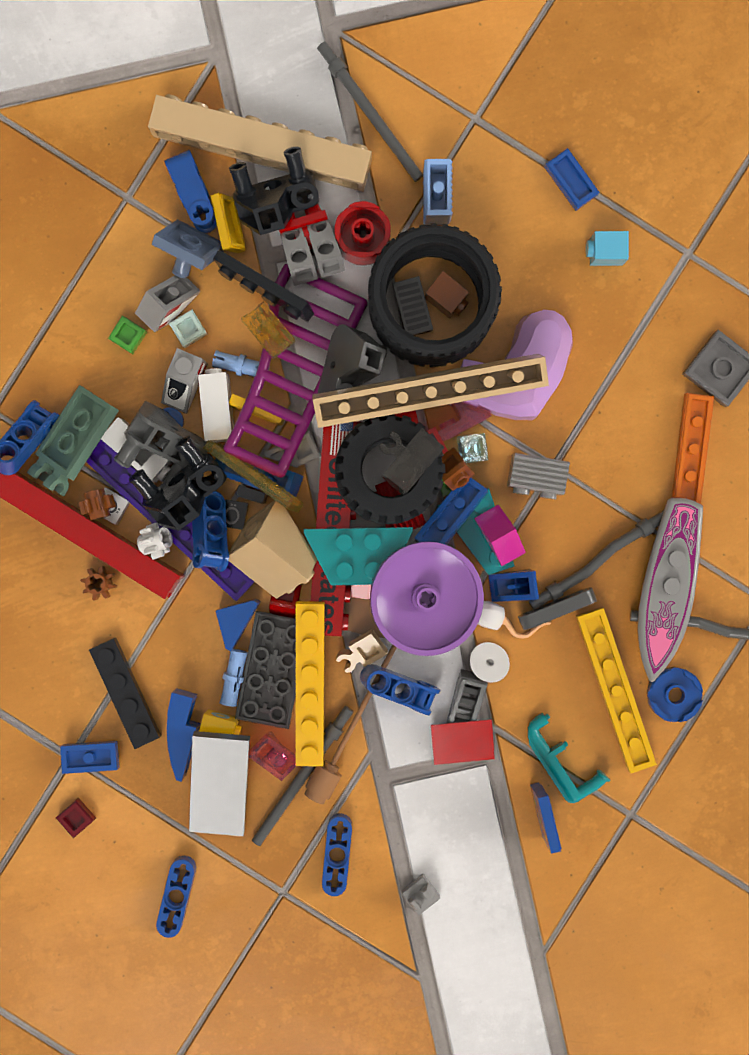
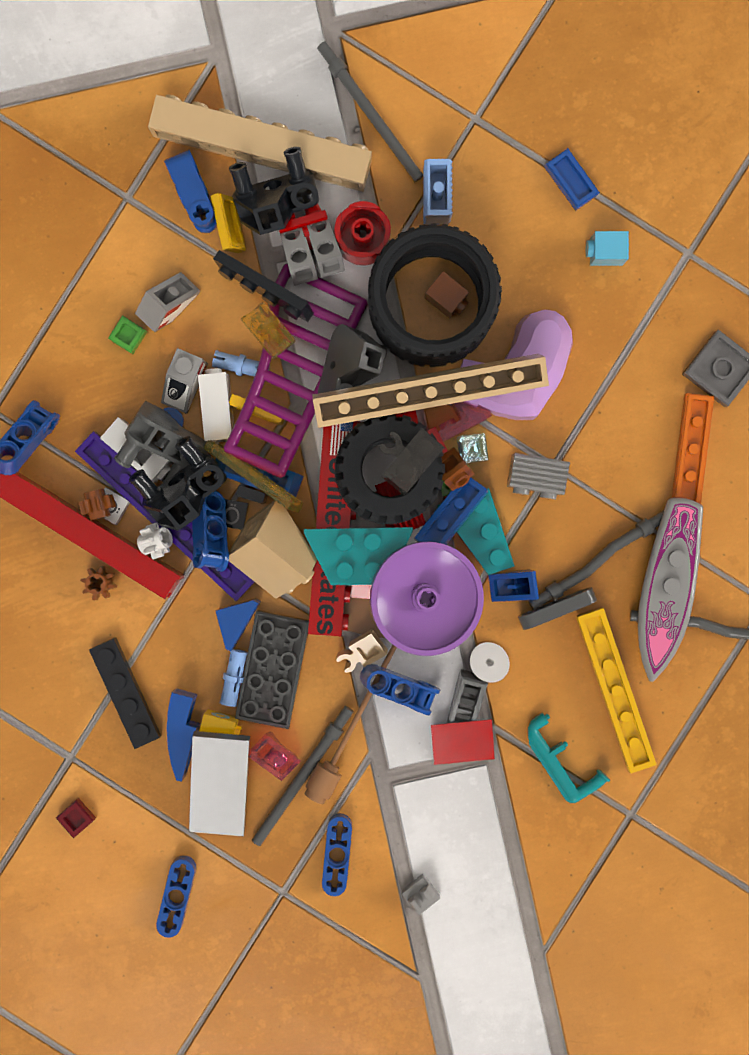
(72, 439): sand green tile -> none
(89, 757): blue plate -> none
(188, 245): sand blue tile -> none
(188, 328): light aqua tile -> none
(285, 604): red slope -> none
(306, 452): light grey tile -> none
(310, 683): yellow plate -> none
(412, 306): tile -> none
(494, 616): white animal -> none
(500, 535): dark pink slope -> none
(545, 818): blue tile -> none
(689, 702): blue tile -> none

